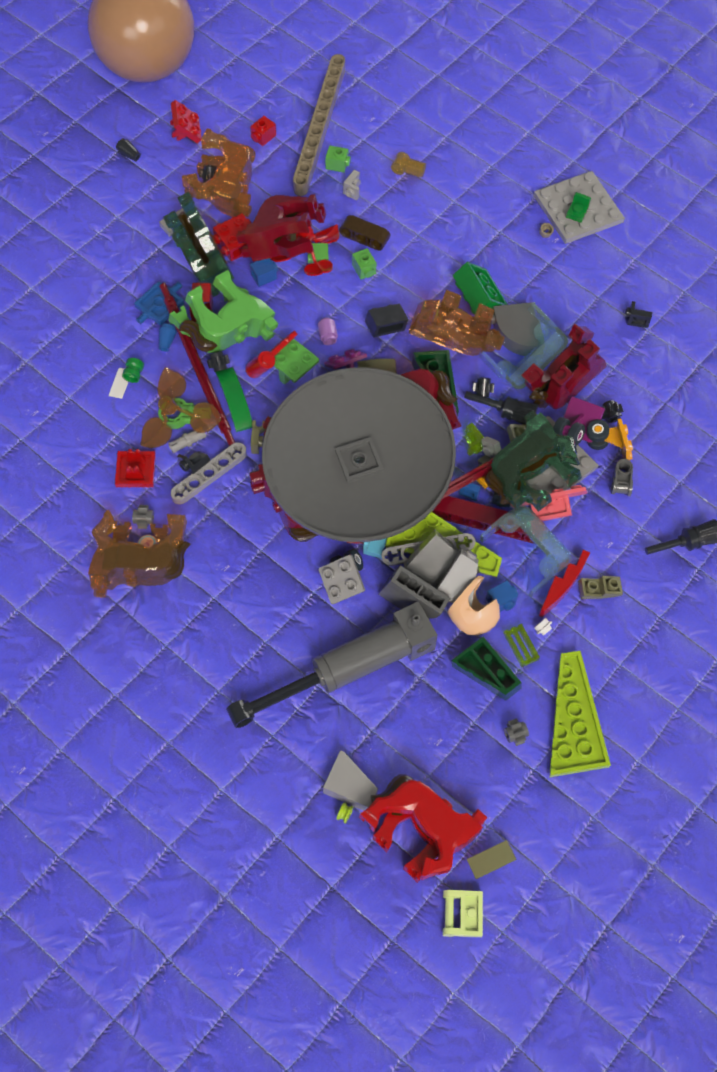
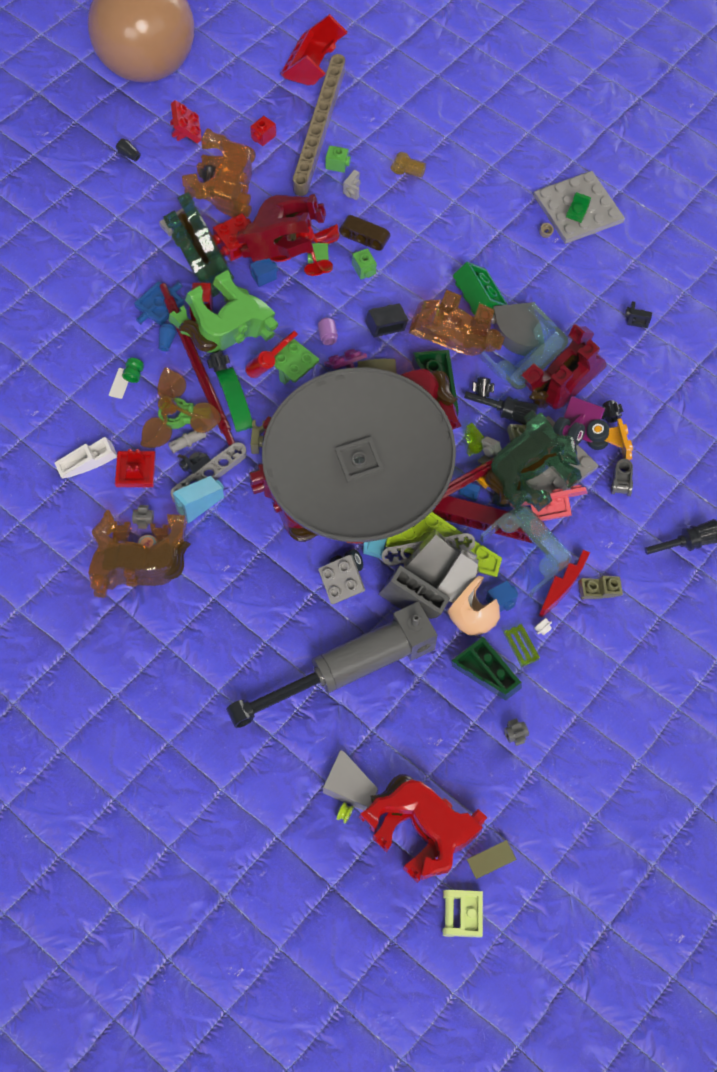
(86, 458): none -> white slope
(198, 497): none -> medium azure slope
(310, 49): none -> red windscreen
(577, 730): lime wing -> none

